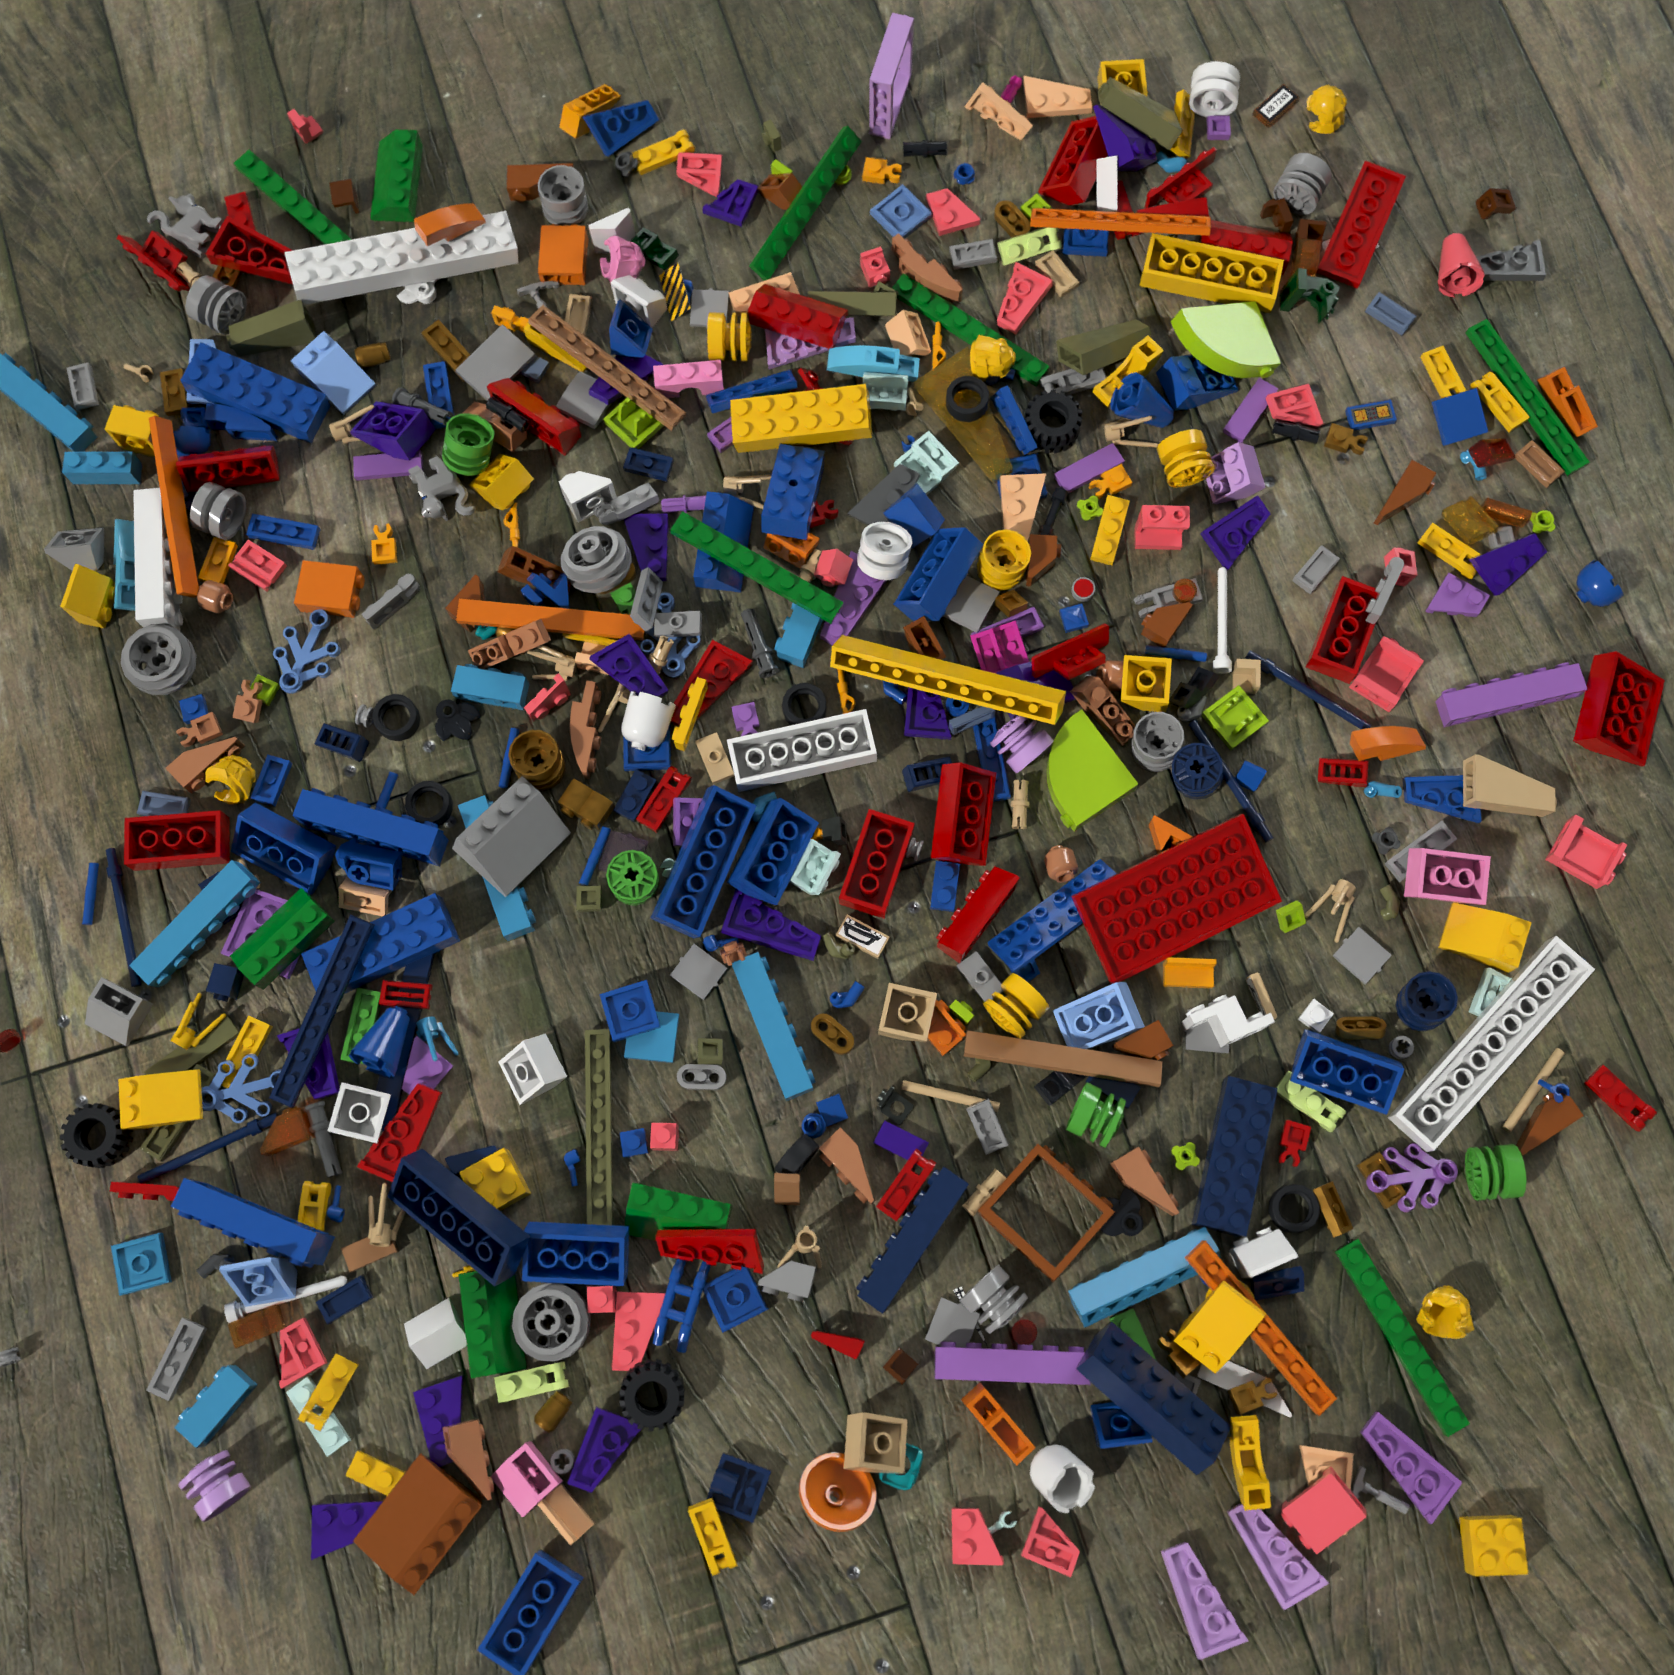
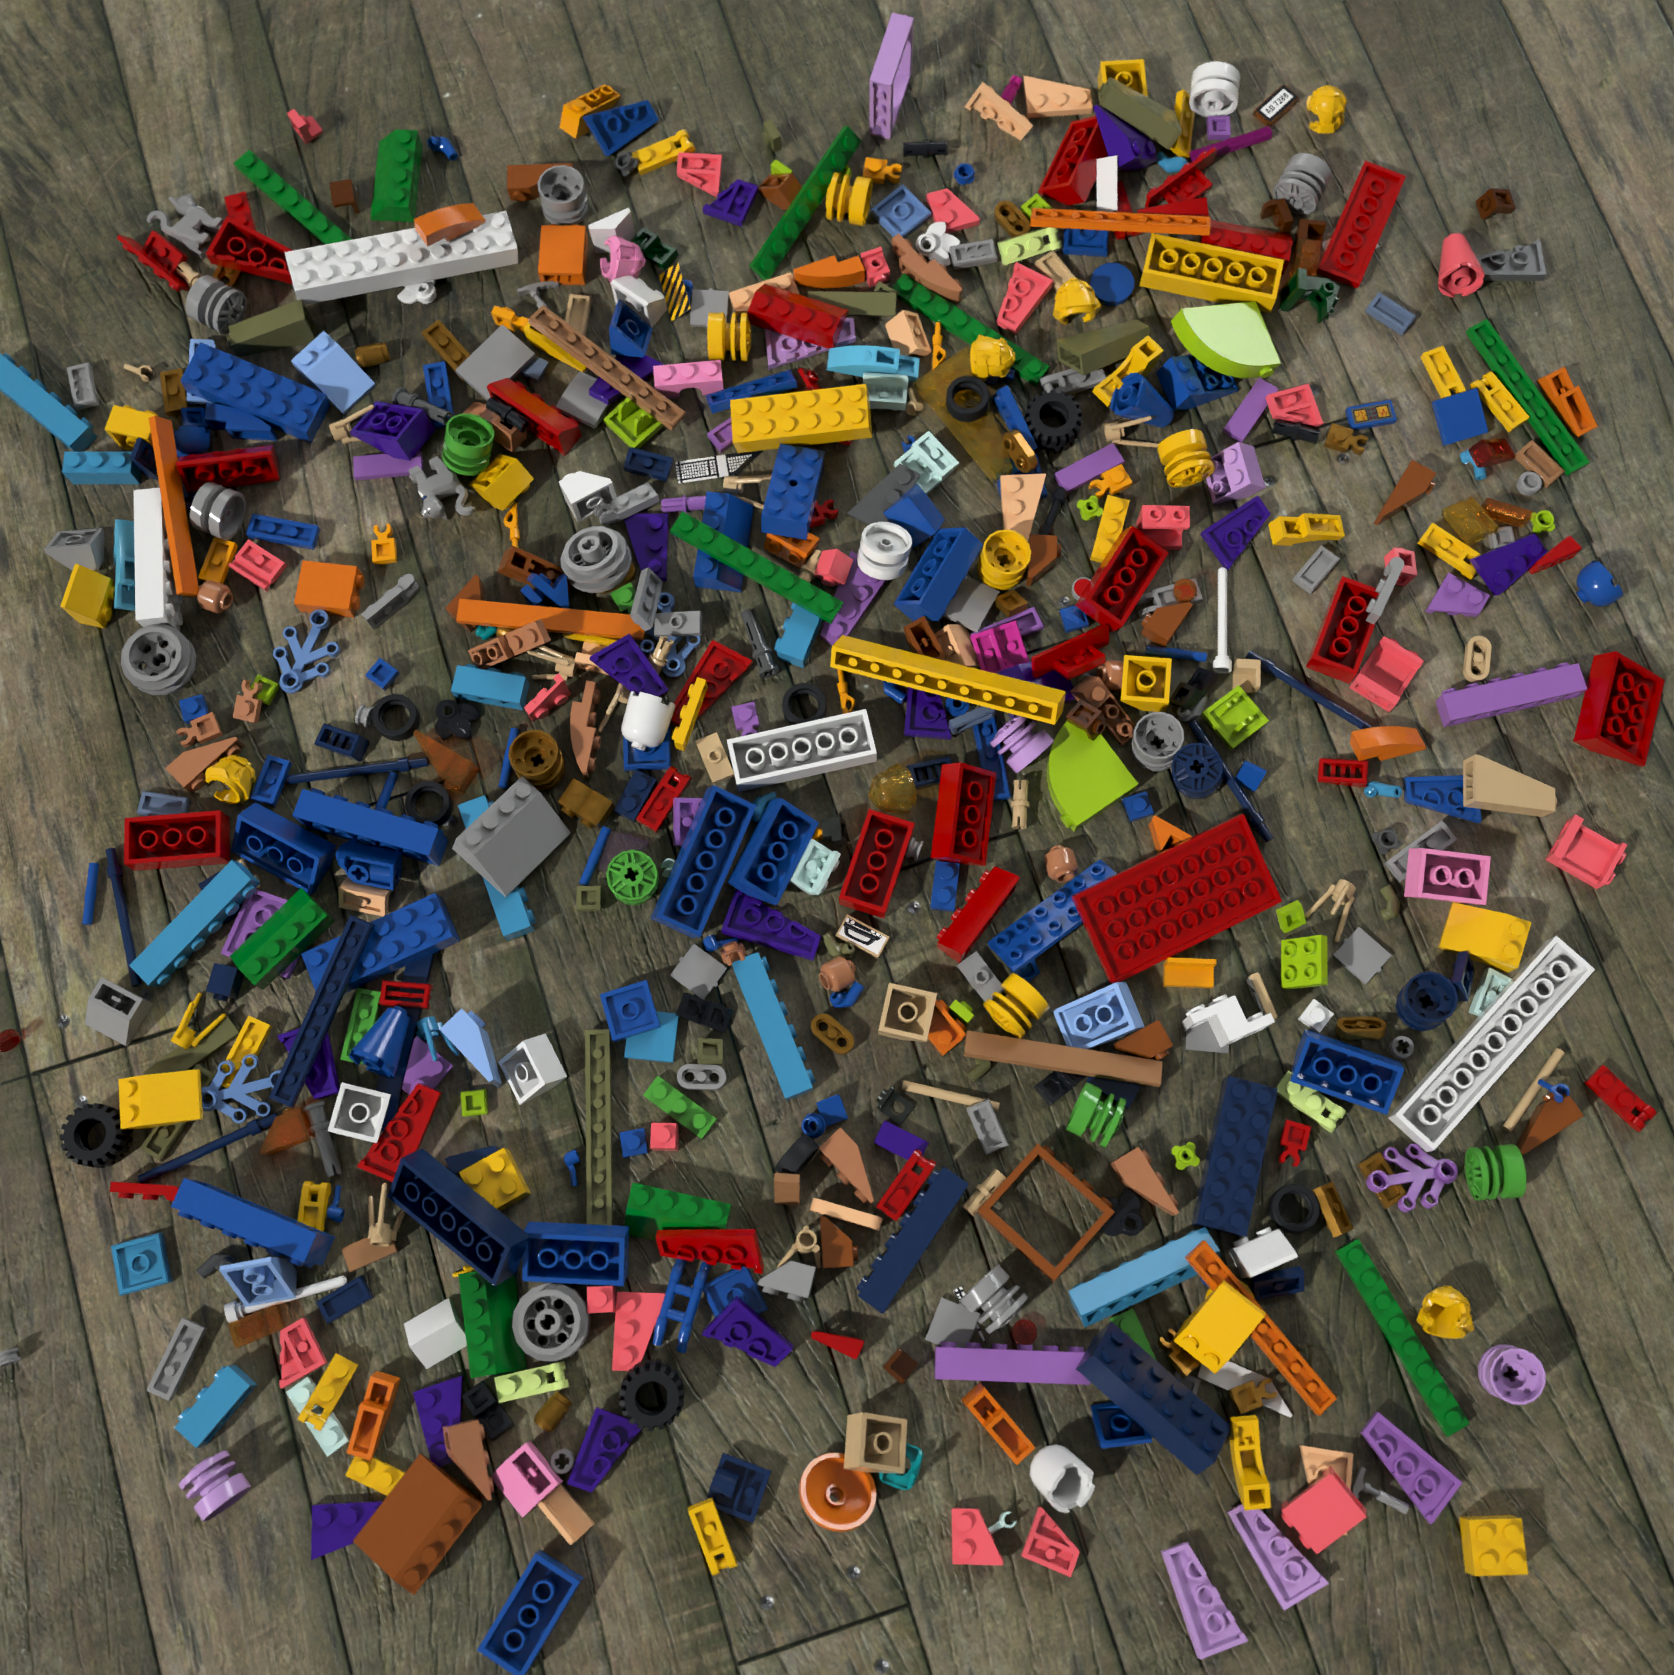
(144, 458): none -> dark blue slope
(373, 1415): none -> orange slope
(382, 674): none -> blue plate
(403, 764): none -> dark blue bar
(442, 145): none -> blue arm
(452, 768): none -> clear orange slope
(472, 1040): none -> light blue slope
(474, 1103): none -> lime tile
(487, 1410): none -> black slope
(680, 1107): none -> bright green plate
(704, 1012): none -> black slope
(713, 466): none -> sticker
(744, 1329): none -> dark purple wing
(830, 273): none -> orange slope
(836, 1246): none -> dark orange slope
(837, 974): none -> nougat head
(846, 1214): none -> light nougat beam
(848, 199): none -> yellow wheel
(893, 790): none -> clear yellow helmet
(939, 243): none -> white plate
(957, 645): none -> light nougat panel
(1019, 451): none -> pearl gold plate
(1073, 298): none -> yellow helmet
(1087, 719): none -> reddish brown bracket
(1112, 284): none -> blue tile
(1122, 578): none -> red brick
(1138, 806): none -> blue plate
(1235, 143): none -> magenta axle
(1304, 962): none -> lime plate
(1305, 528): none -> yellow slope
(1463, 975): none -> dark blue plate
(1477, 661): none -> tan plate
(1524, 1381): none -> lavender wheel
(1529, 483): none -> light grey tile
(1563, 551): none -> red slope

